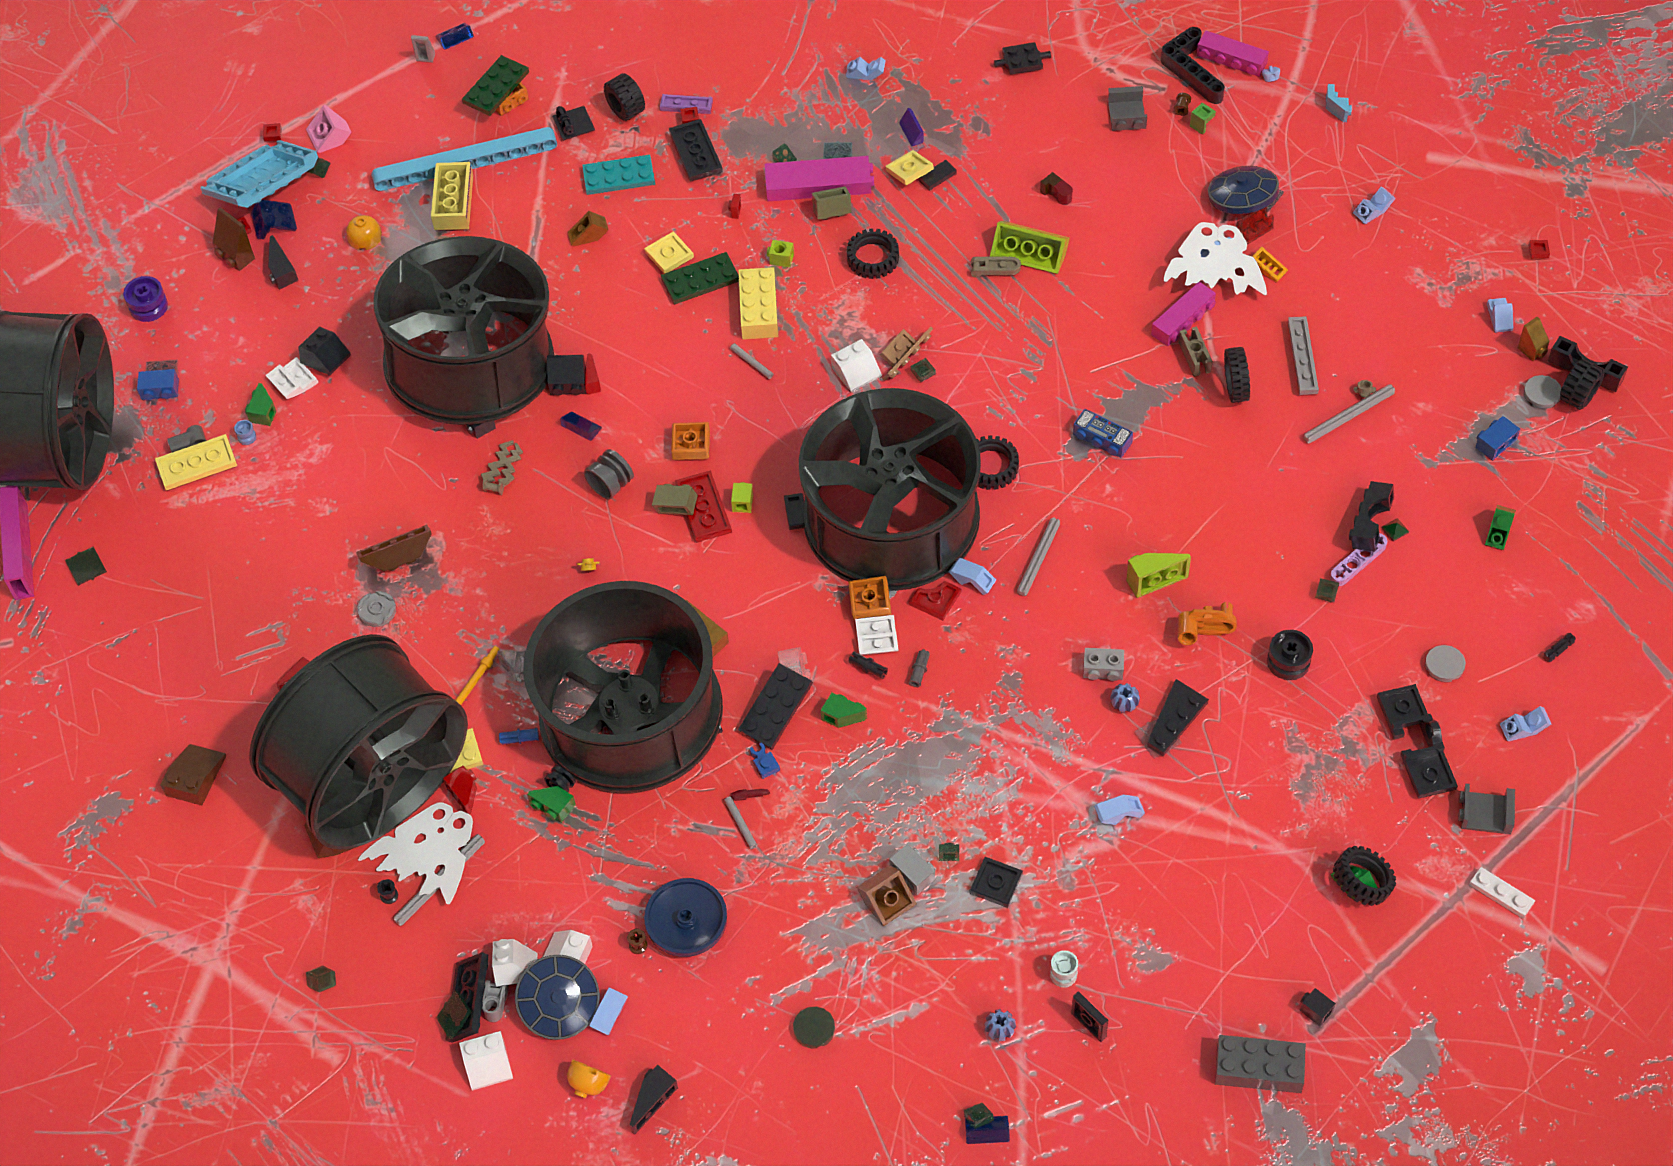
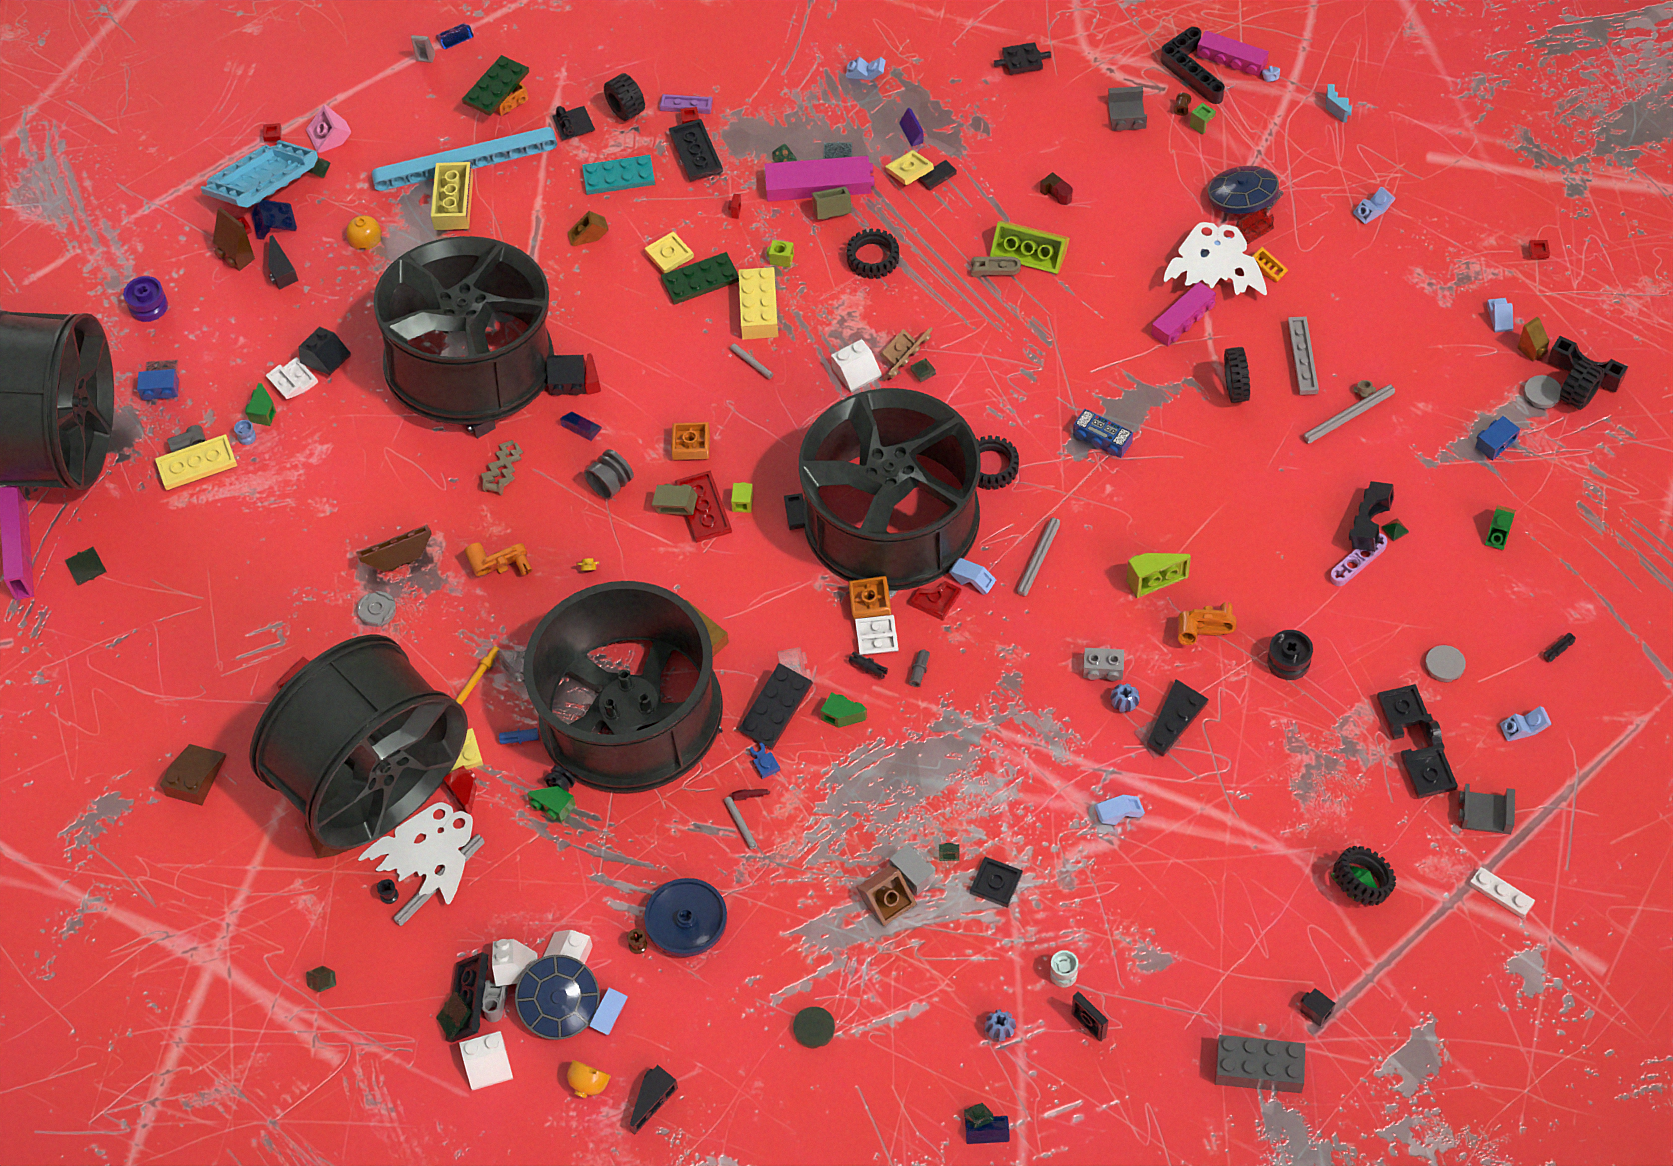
(485, 564): none -> orange piece
(1195, 351): dark tan piece -> none
(1327, 590): plate -> none

